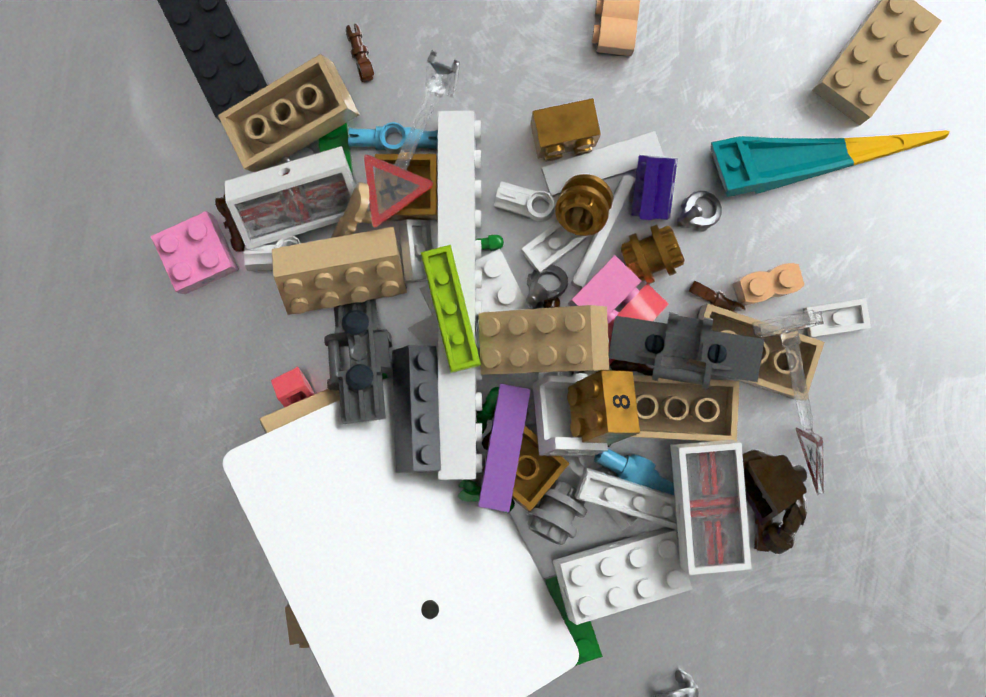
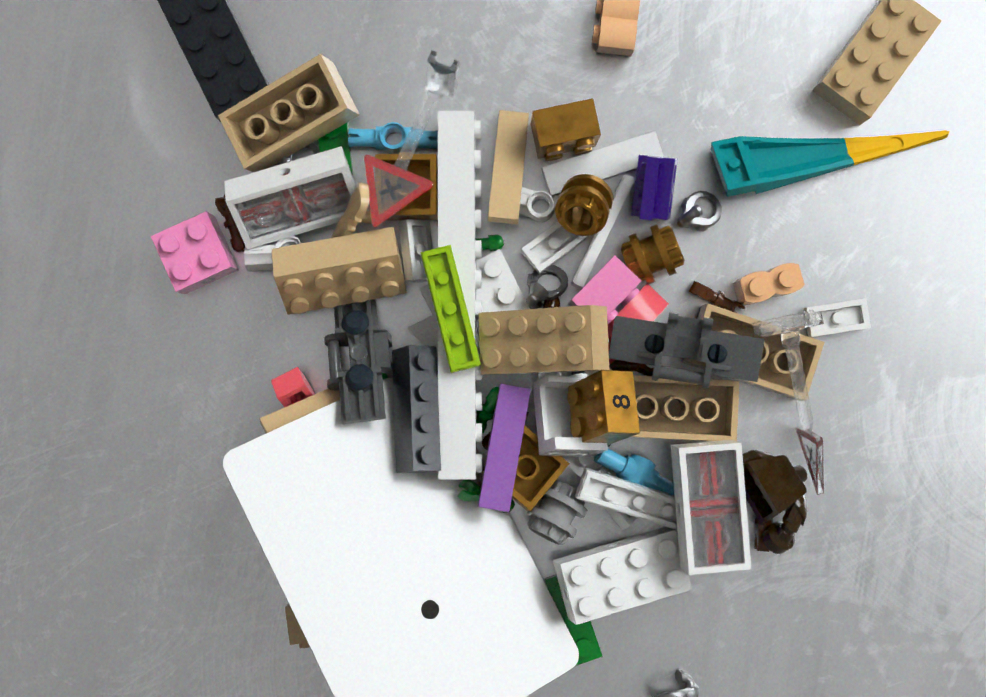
(360, 53): reddish brown piece -> none
(508, 167): none -> tan tile

